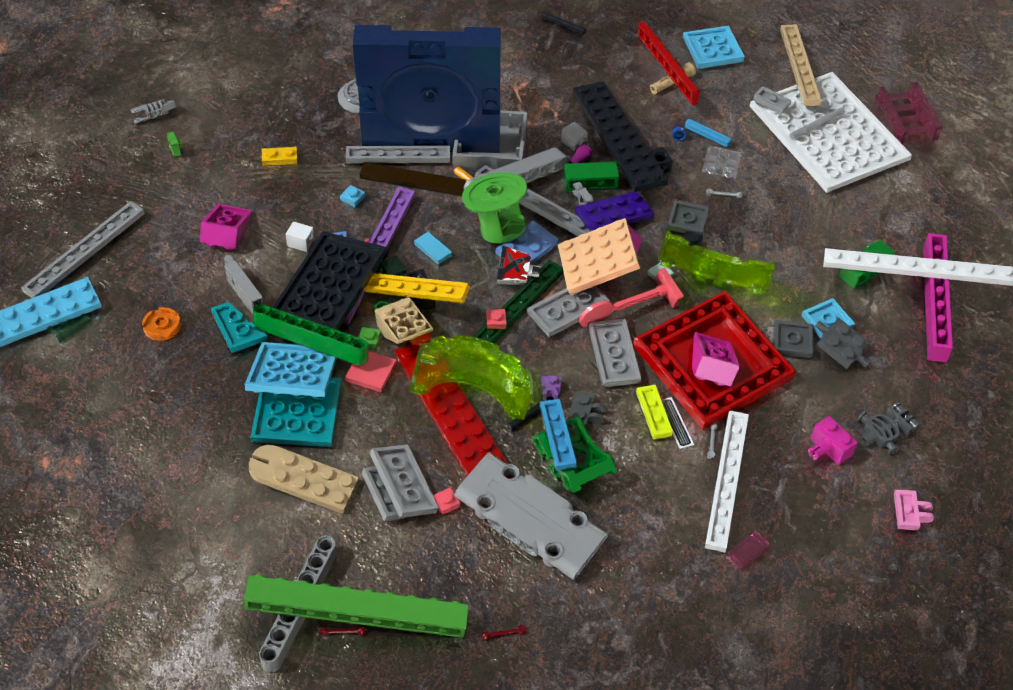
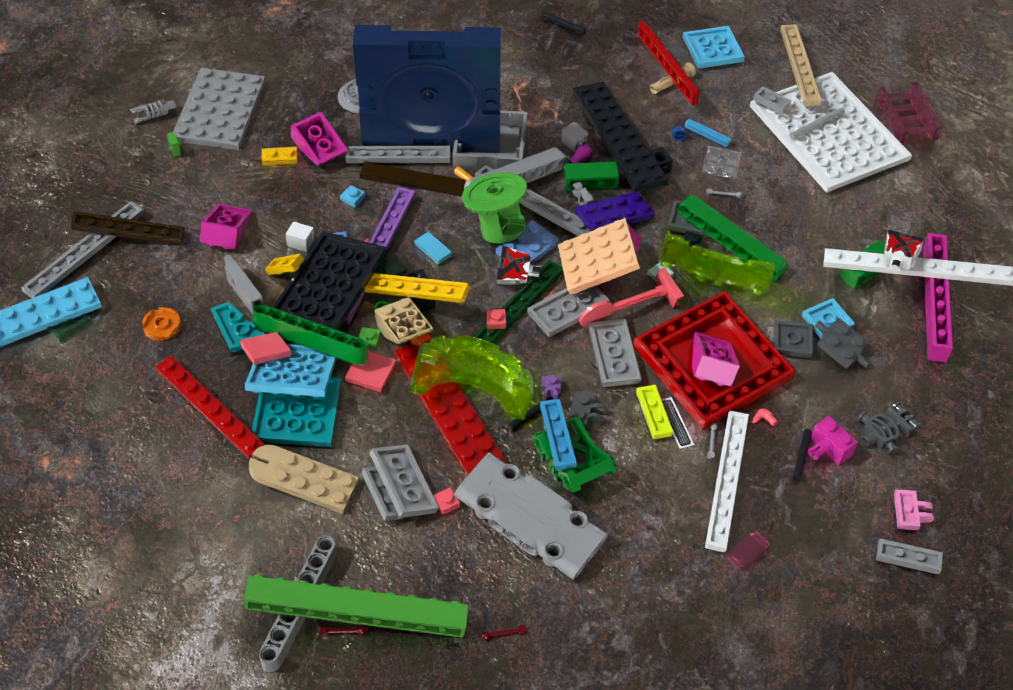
(127, 228): none -> dark brown tile
(209, 406): none -> red plate
(219, 108): none -> light grey plate
(265, 348): none -> coral tile
(284, 264): none -> yellow plate
(317, 139): none -> dark pink slope
(729, 234): none -> green beam
(766, 414): none -> coral animal
(802, 455): none -> black bar
(901, 250): none -> torso
(909, 556): none -> light grey plate

